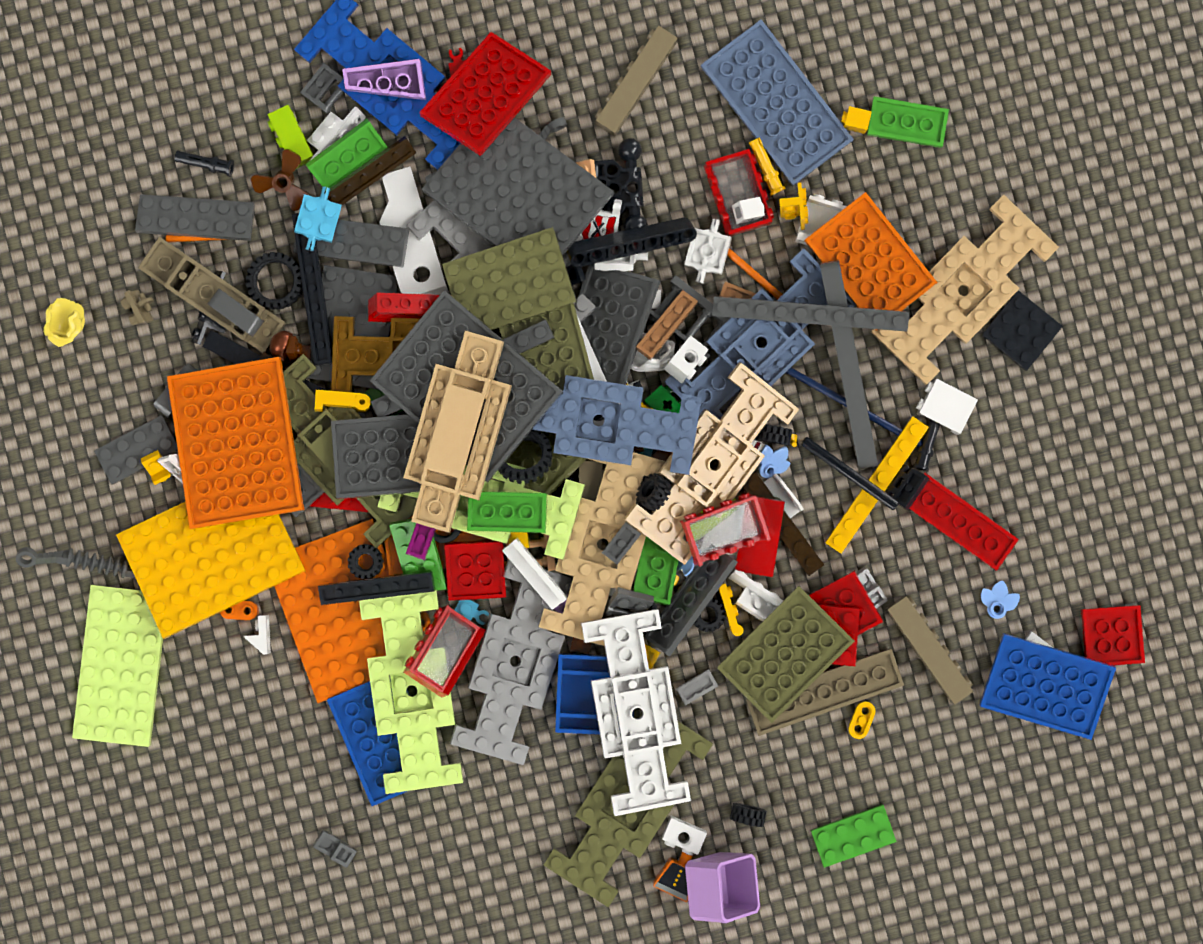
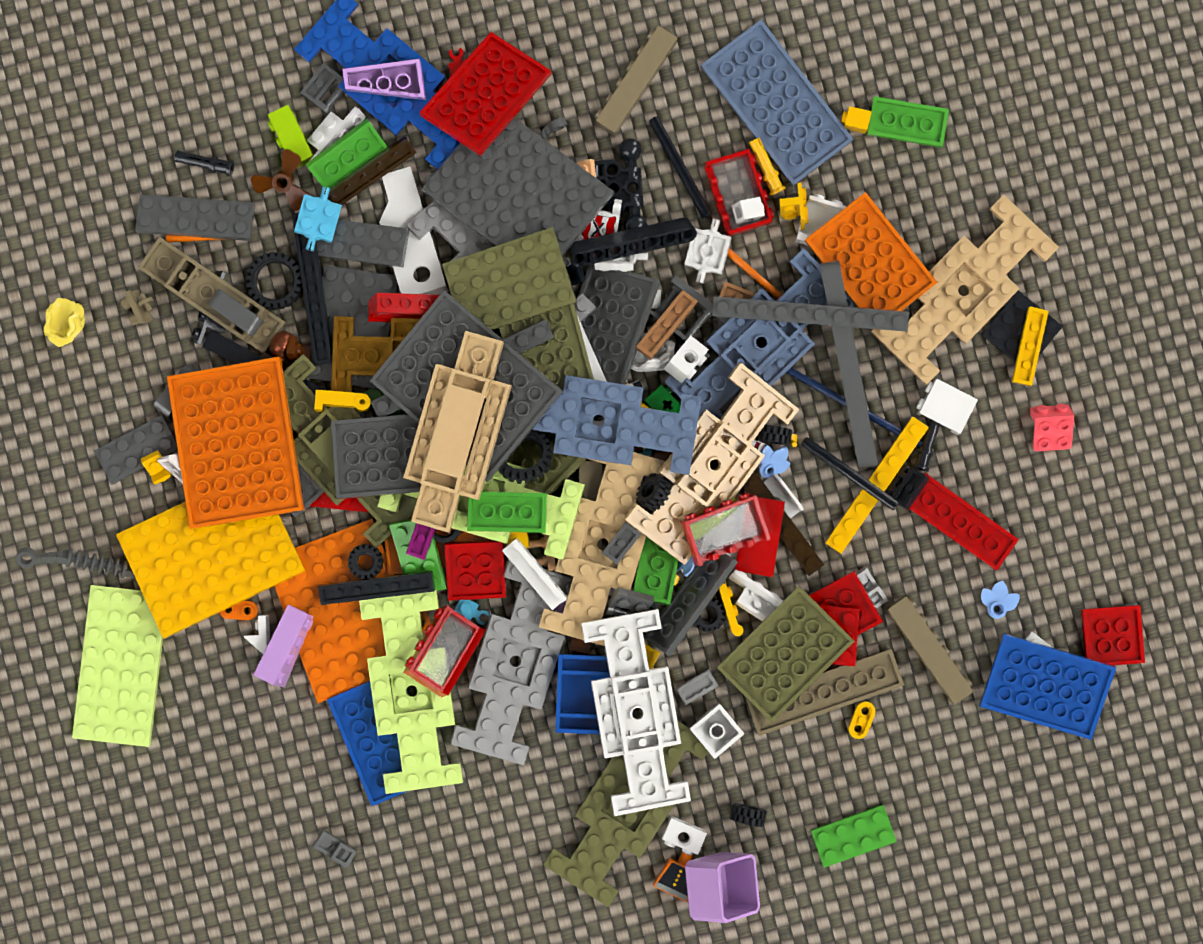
(284, 647): none -> lavender wedge
(680, 167): none -> black axle
(716, 730): none -> white slope
(1030, 346): none -> yellow plate
(1052, 427): none -> coral bracket

